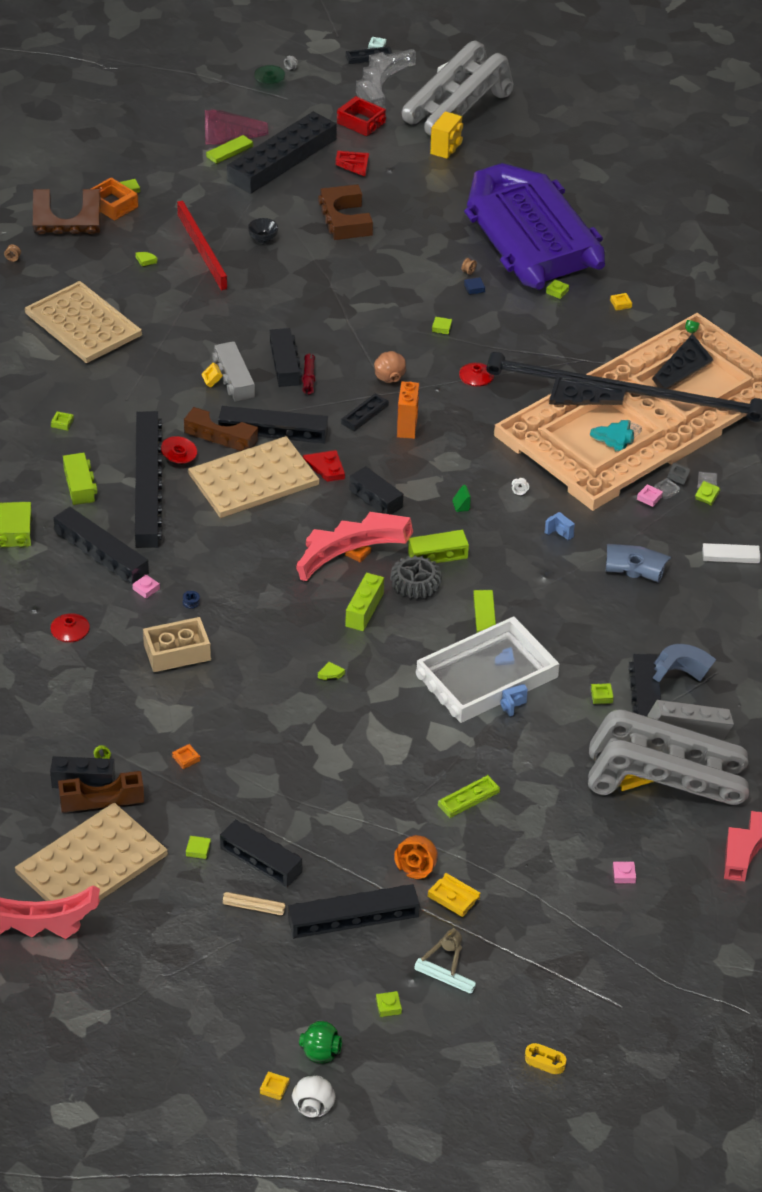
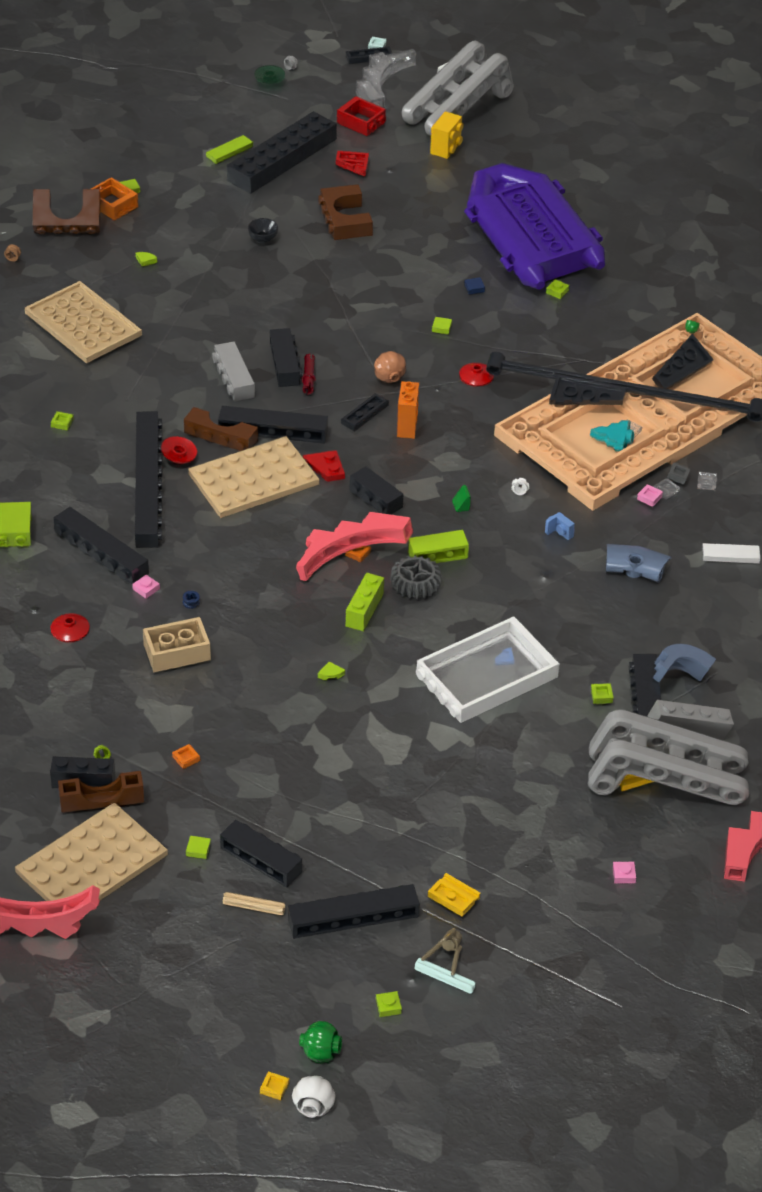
(79, 478): lime brick -> none
(202, 245): red tile -> none
(212, 375): yellow plate -> none
(227, 126): clear pink wedge -> none
(416, 856): orange cylinder -> none
(468, 796): lime tile -> none
(469, 266): medium nougat bush -> none
(484, 609): lime tile -> none
(513, 697): medium blue bracket -> none
(545, 1058): yellow beam -> none
(621, 301): yellow tile -> none
(707, 493): lime plate -> none

